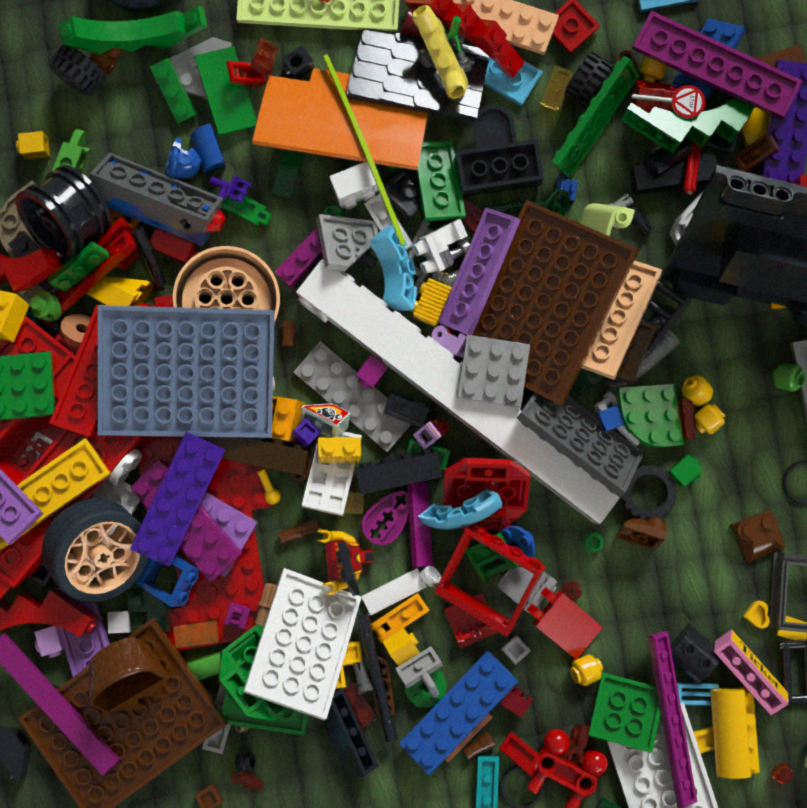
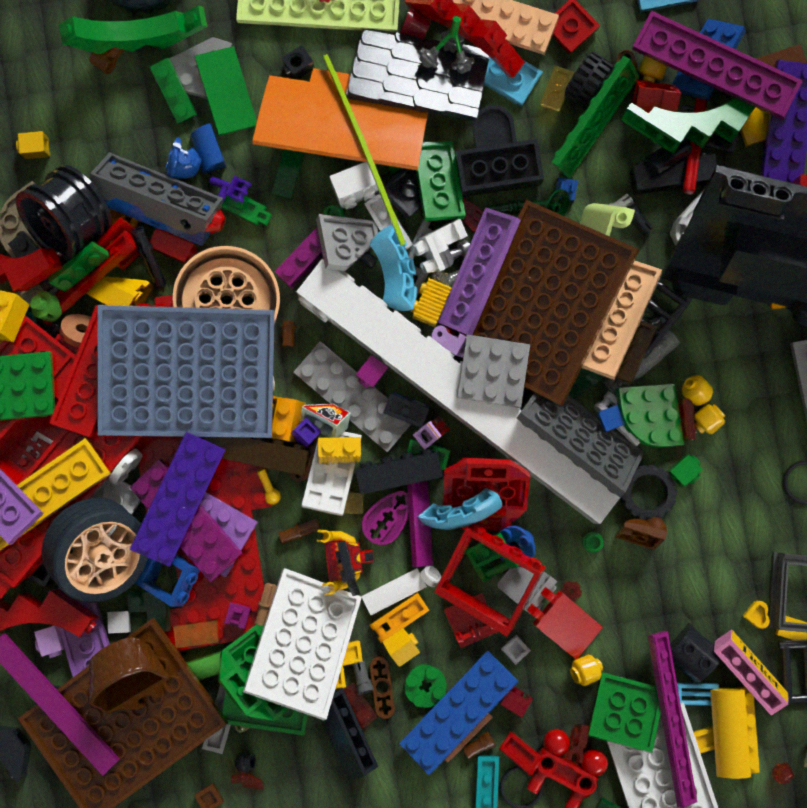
(74, 152): bright green piece -> none
(76, 70): black tyre -> none
(255, 82): red slope -> none
(264, 57): clear red plate -> none
(387, 722): black piece -> none
(419, 668): light grey plate -> none
(441, 51): light yellow plate -> none
(686, 101): piece -> none
(756, 153): reddish brown plate -> none
(758, 535): reddish brown slope -> none
(789, 376): bright green head -> none

